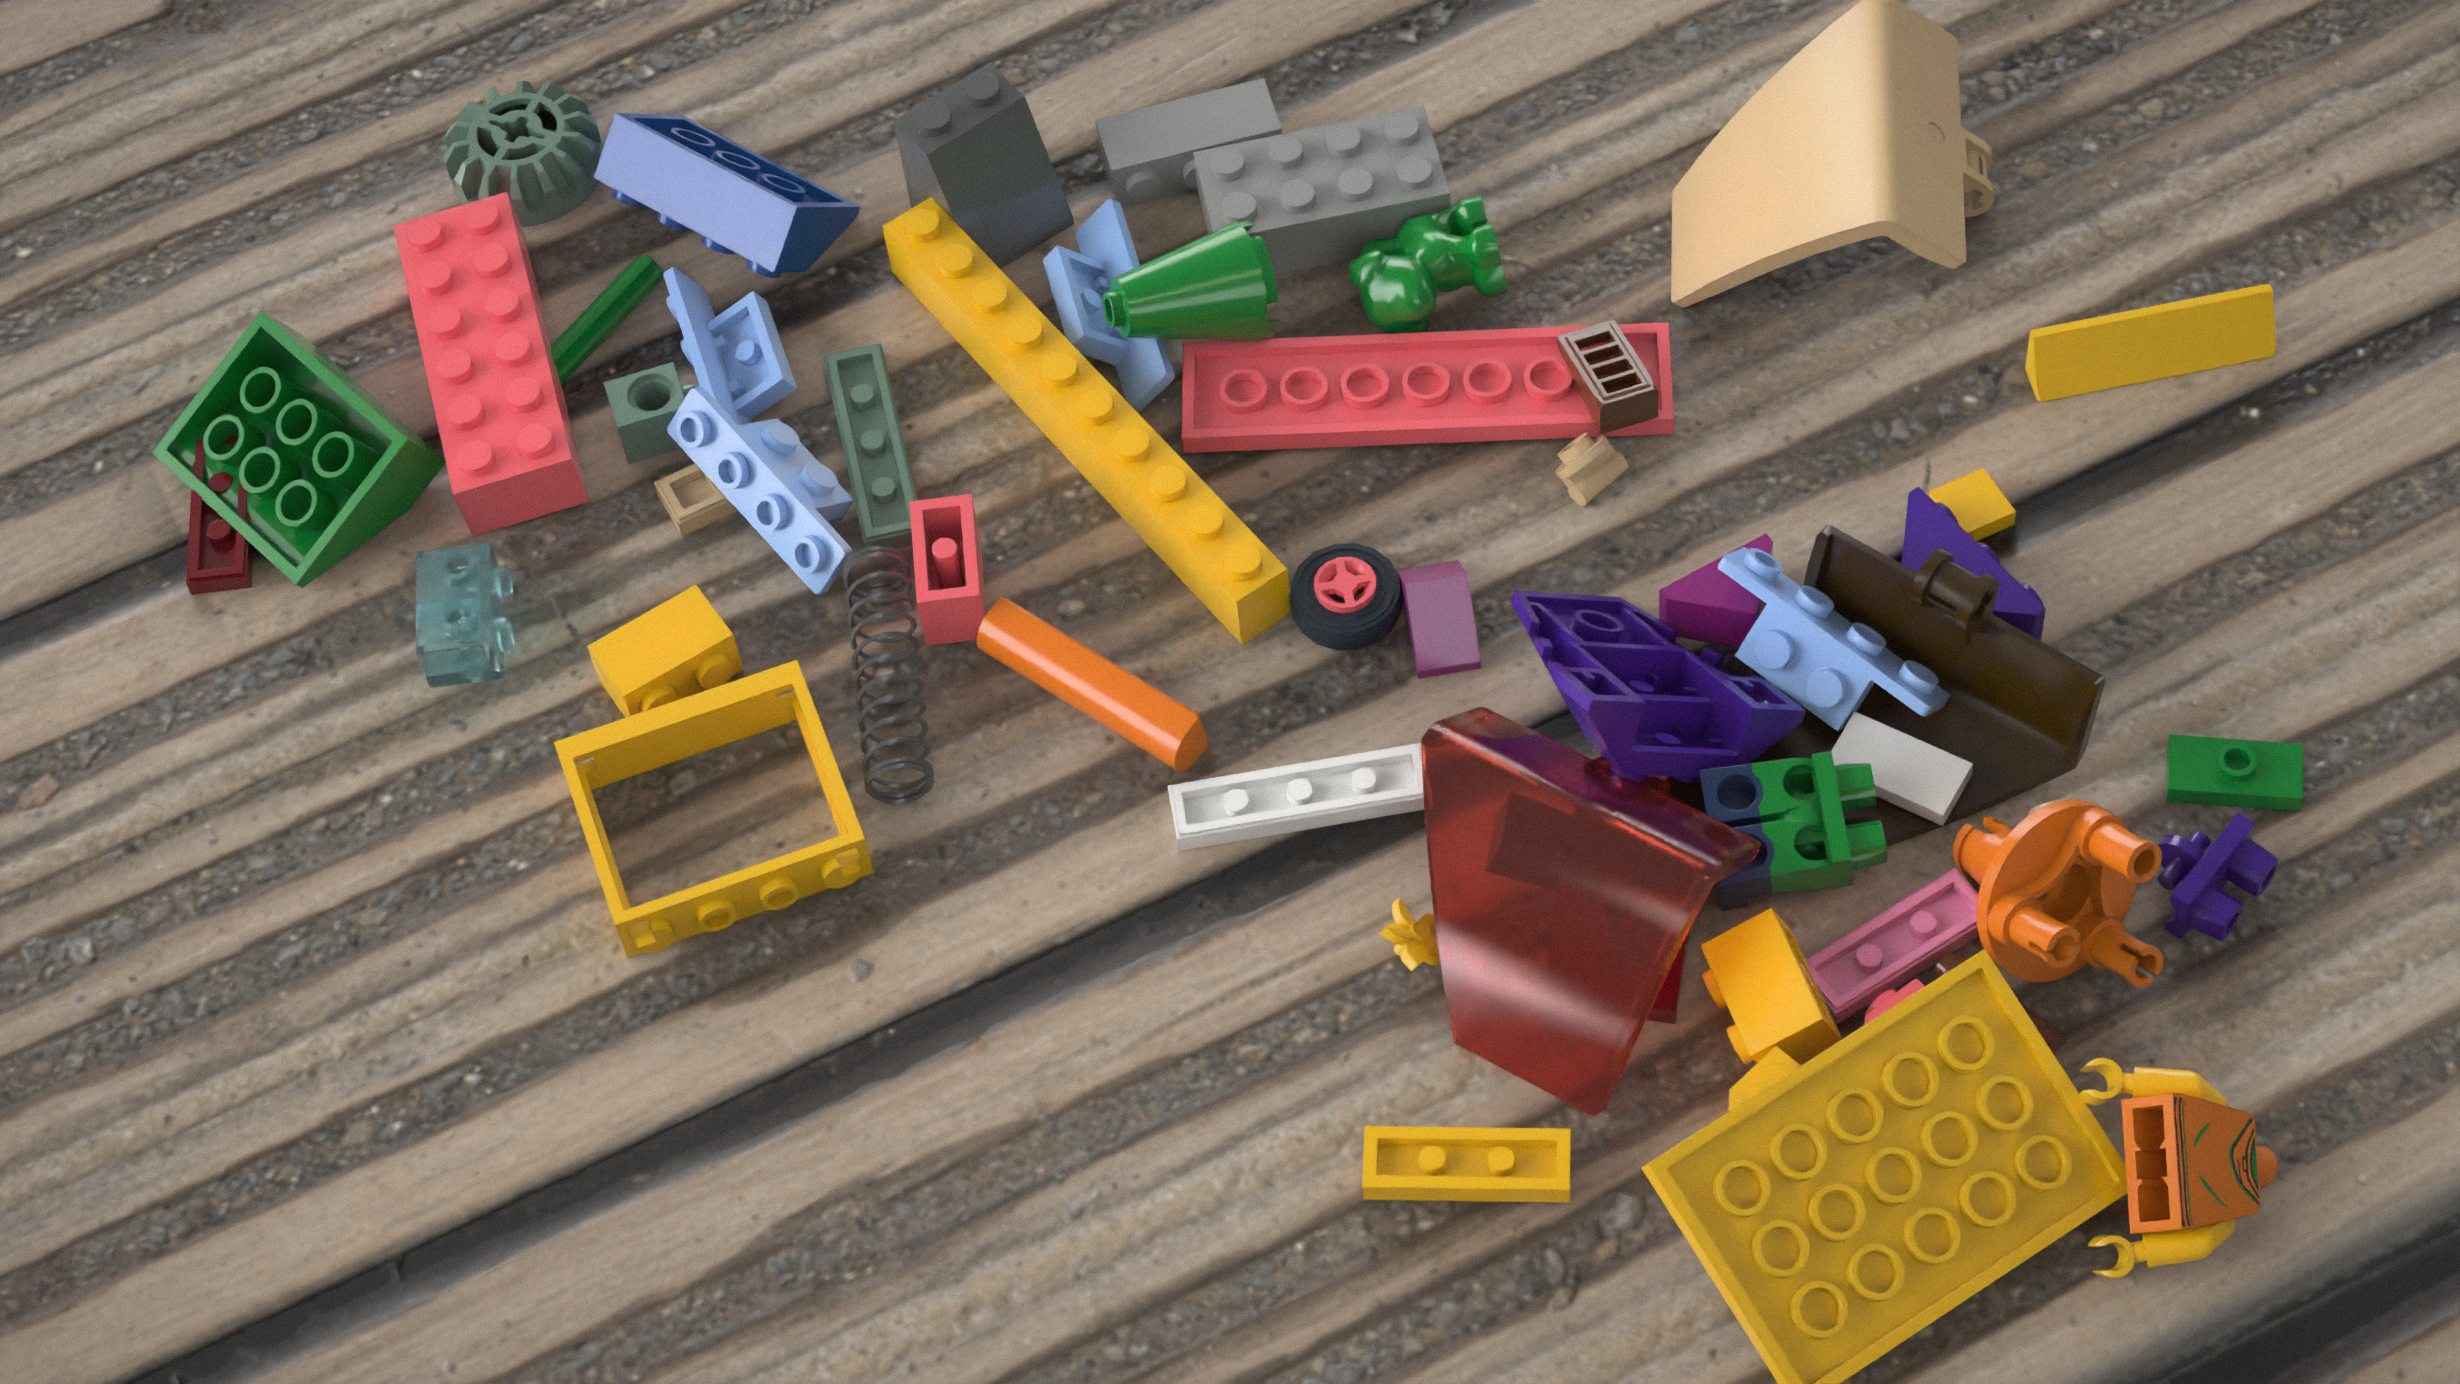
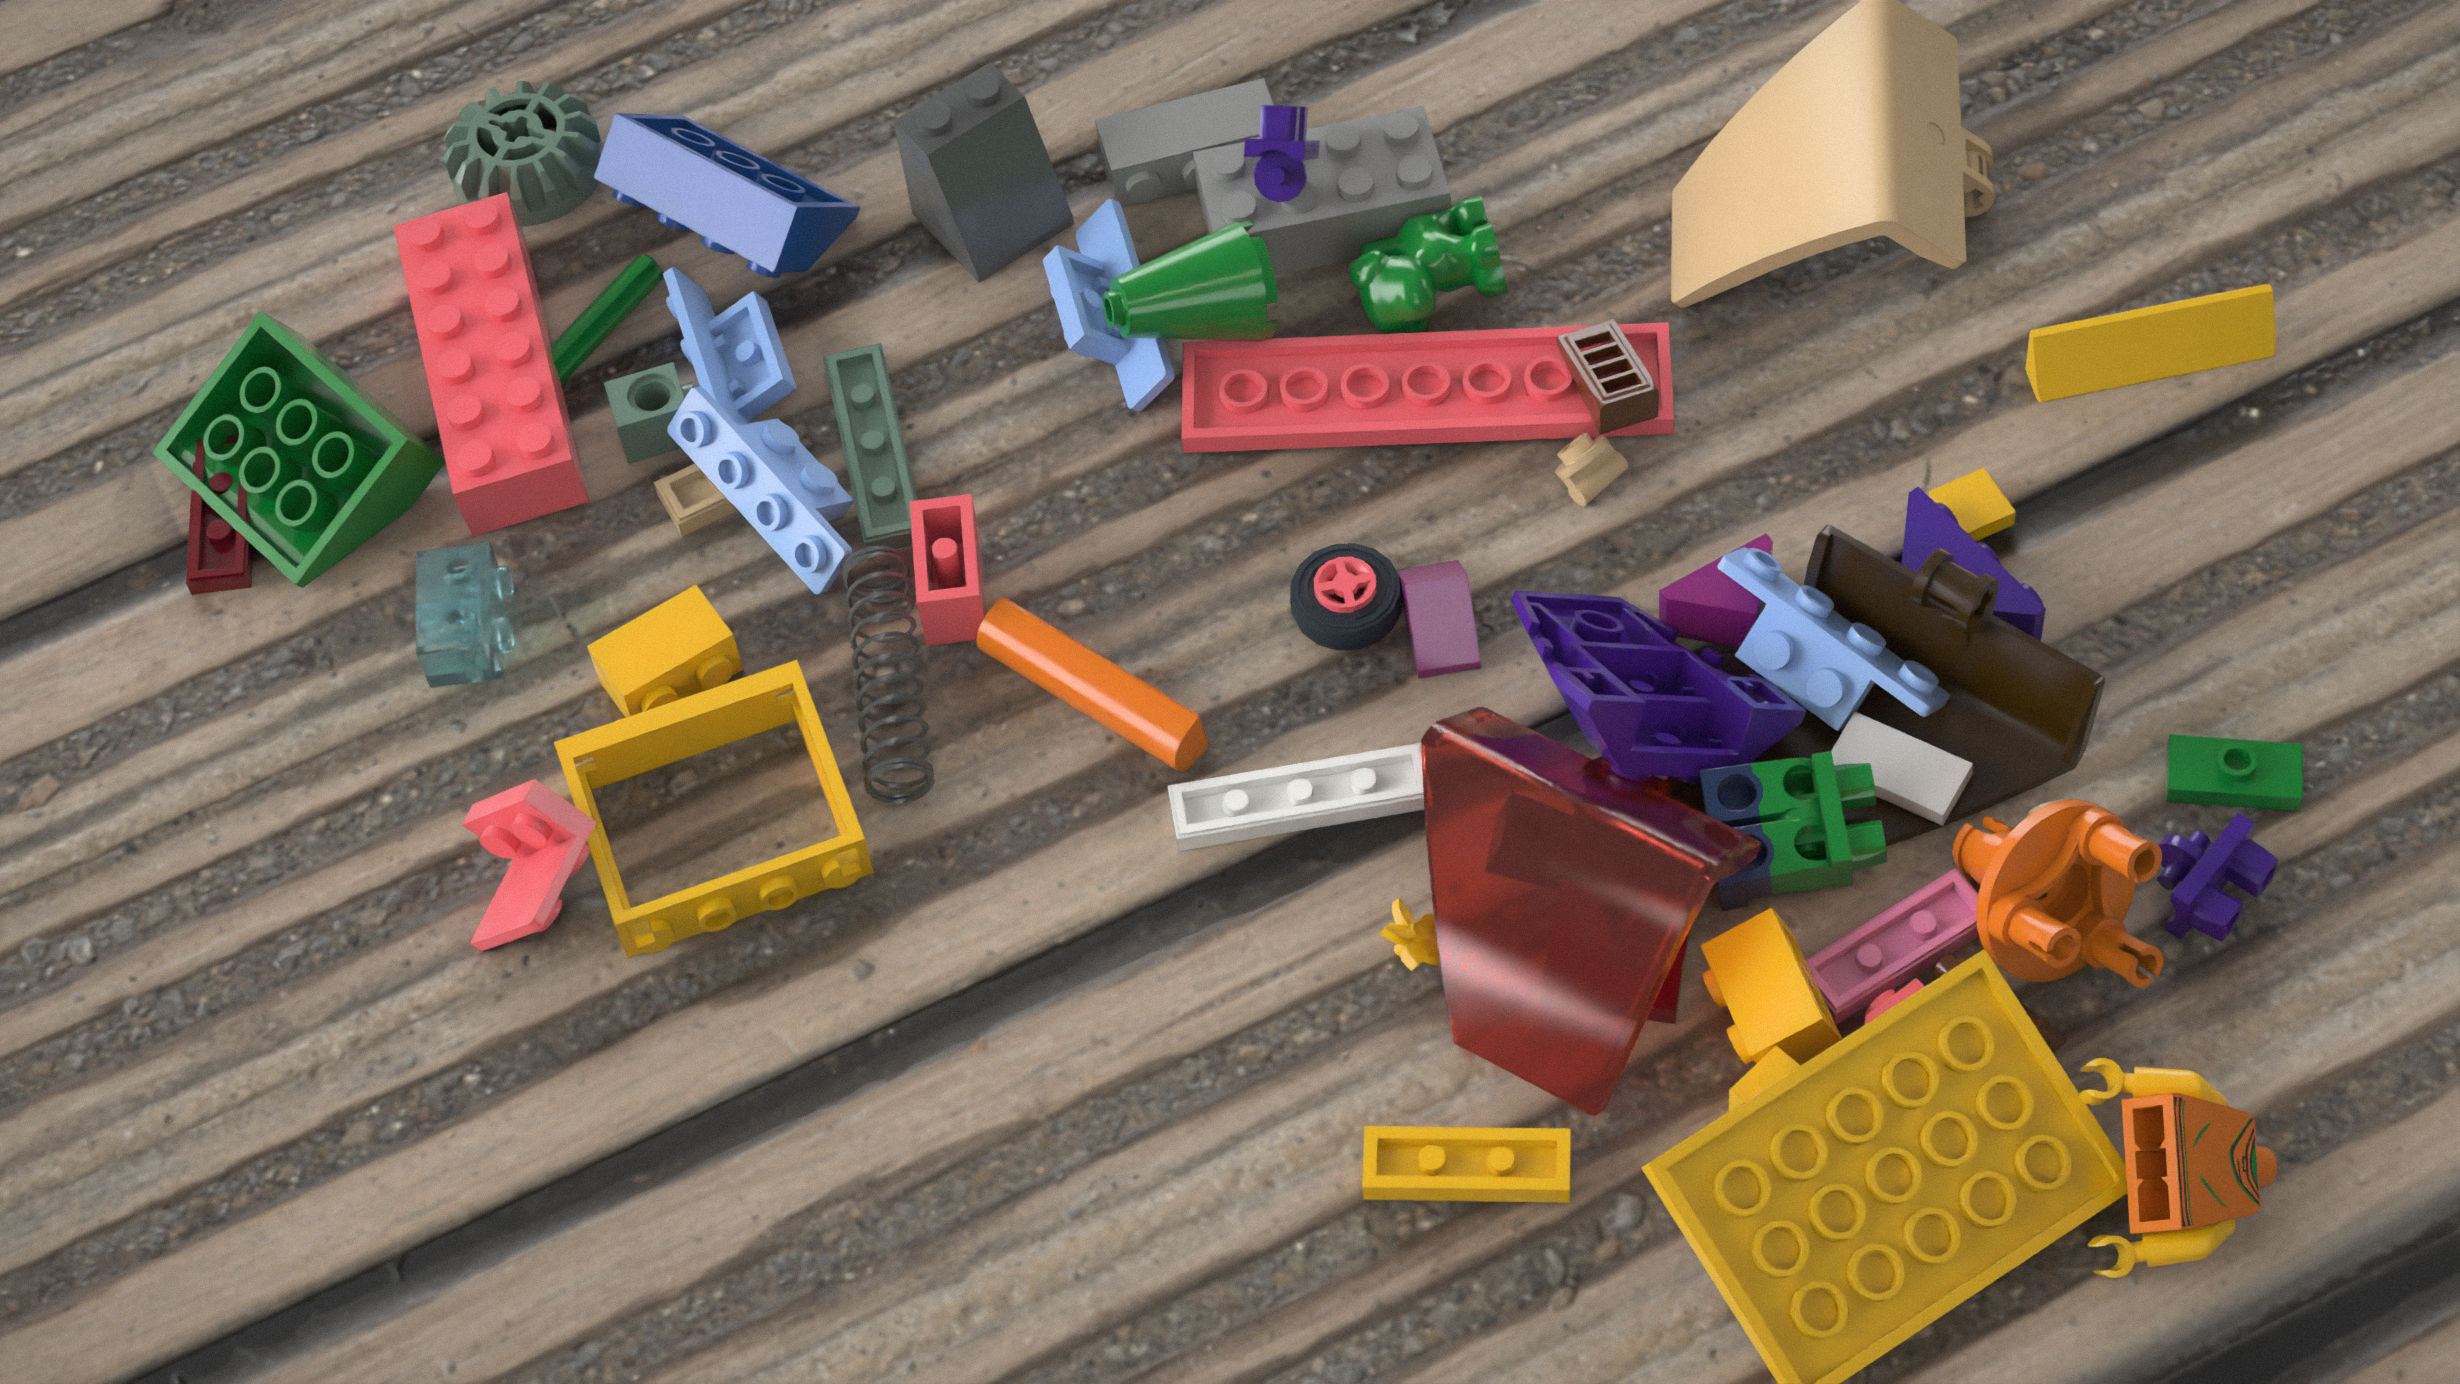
(547, 847): none -> coral bracket
(1089, 422): yellow brick -> none
(1282, 147): none -> dark purple hips

